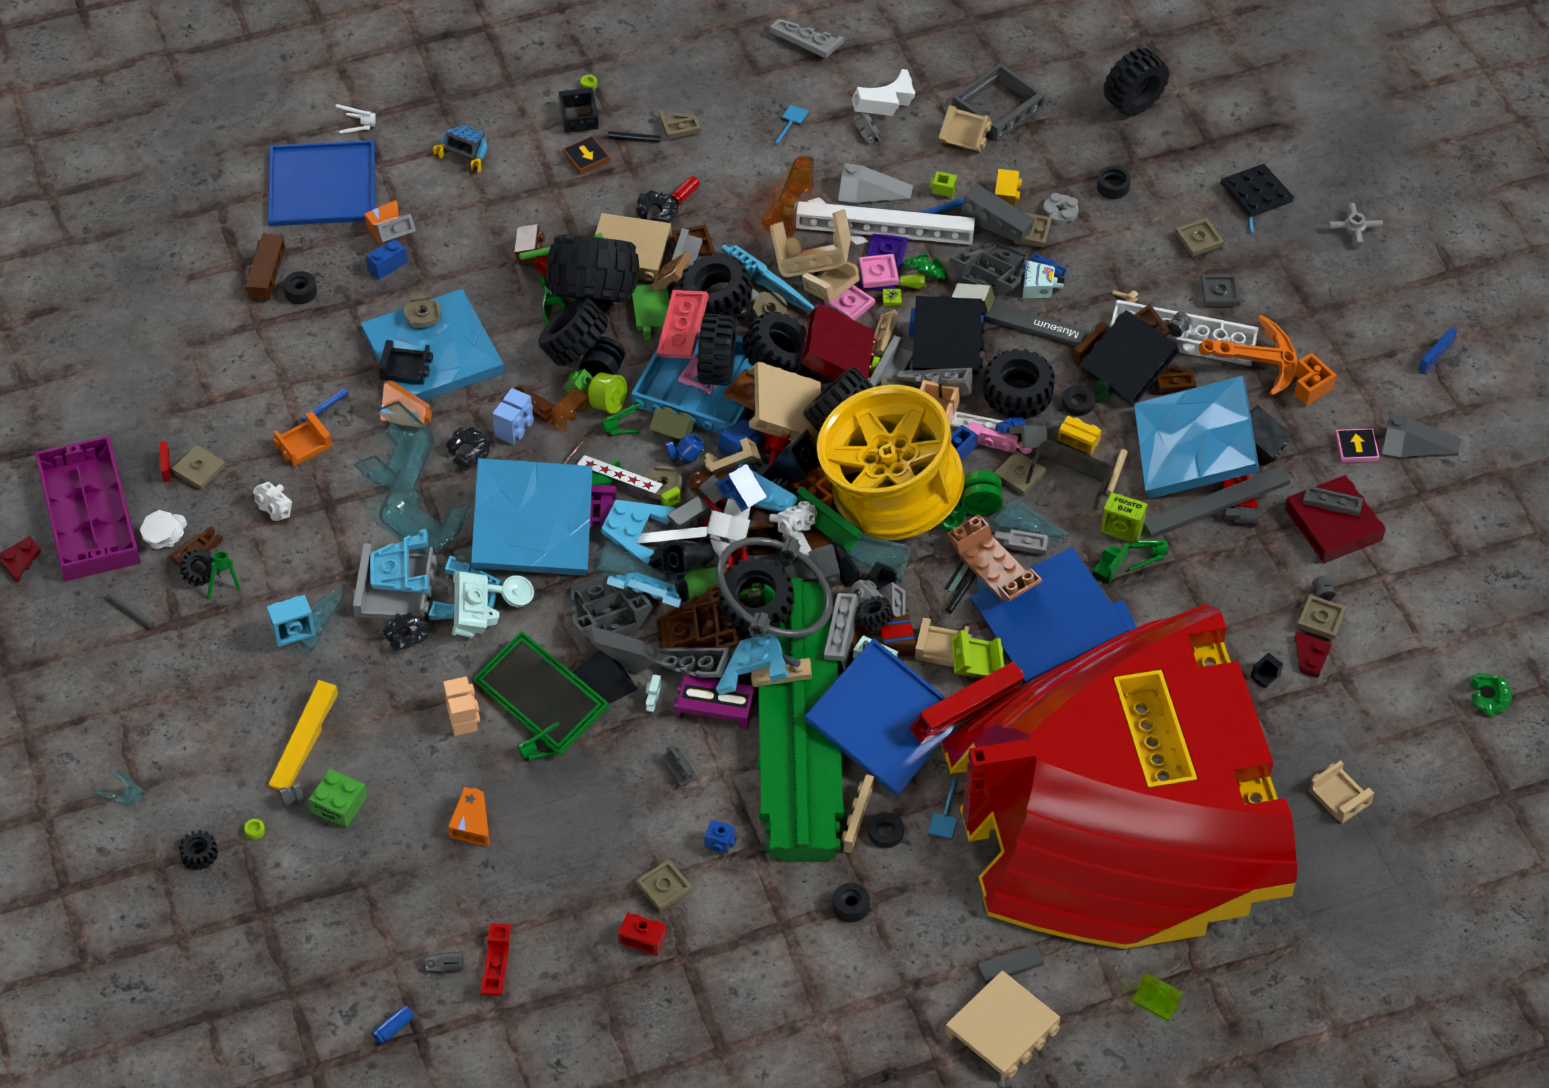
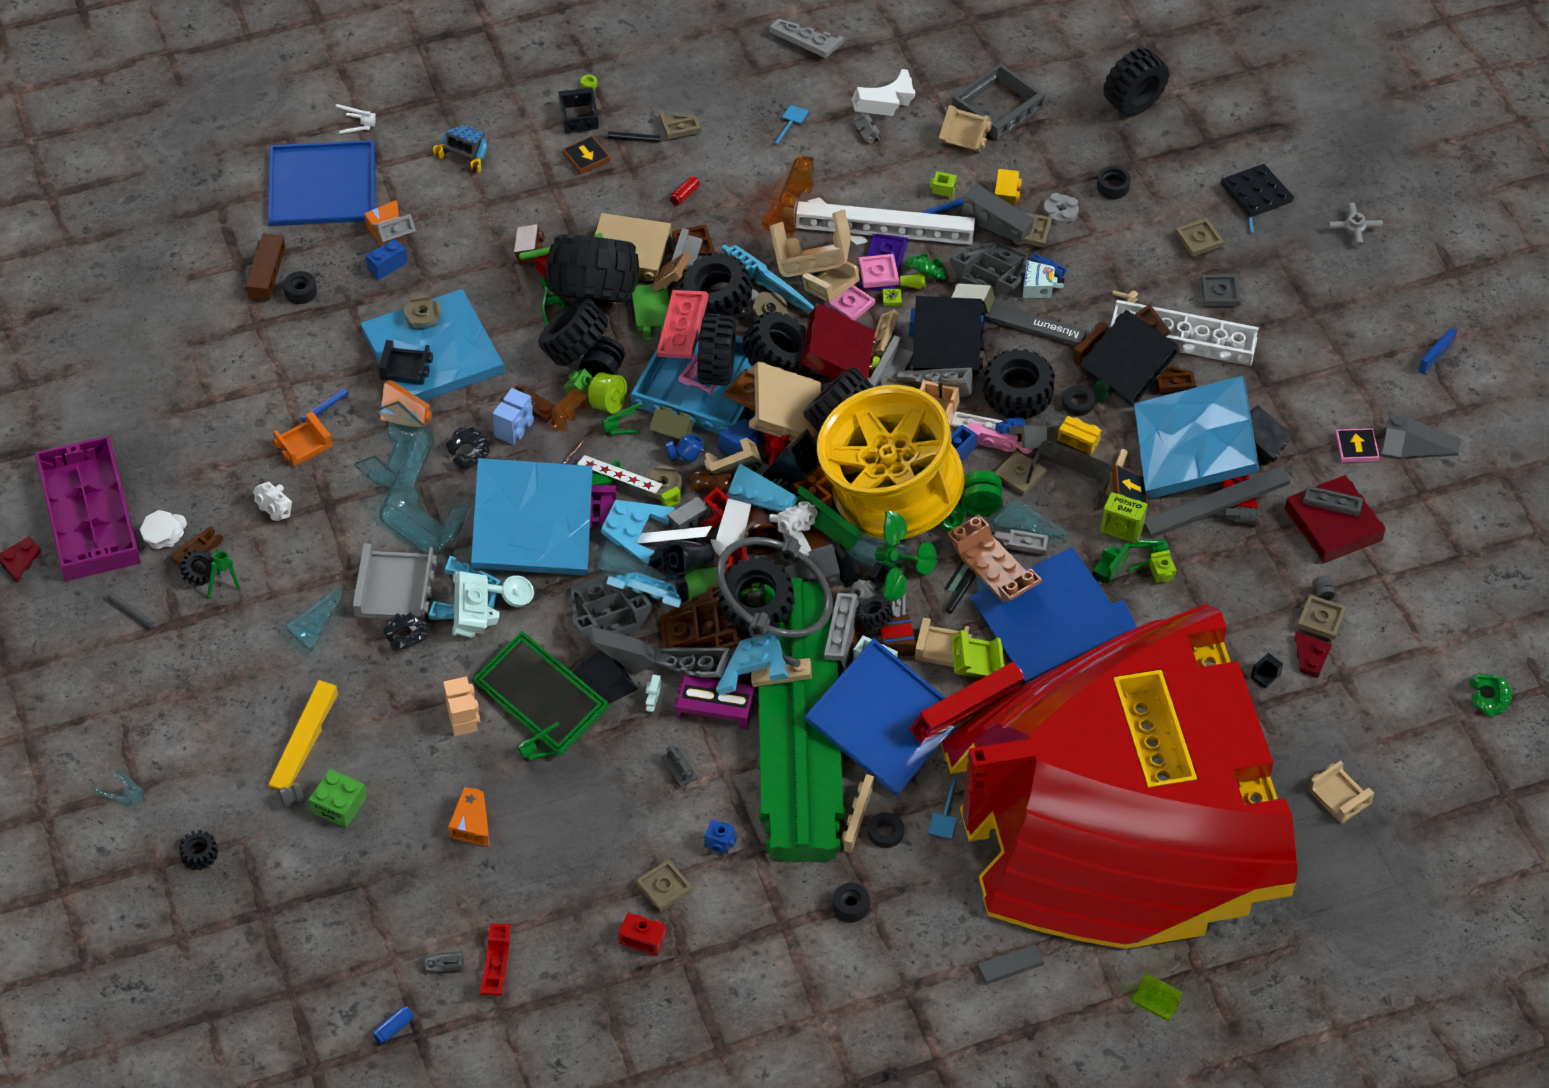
(165, 461): red tile -> none
(198, 467): dark tan plate -> none
(254, 829): lime tile -> none
(291, 620): medium azure brick -> none
(391, 566): medium azure wing -> none
(663, 201): black piece -> none
(711, 490): dark grey panel -> none
(727, 526): white brick -> none
(742, 487): brick -> none
(867, 185): light grey wedge -> none
(895, 530): none -> green plant
(1004, 1025): tan panel -> none
(1128, 484): none -> black tile
(1162, 566): none -> lime brick
(1179, 323): dark grey wheel -> none
(1282, 355): orange piece -> none
(1314, 379): orange brick -> none

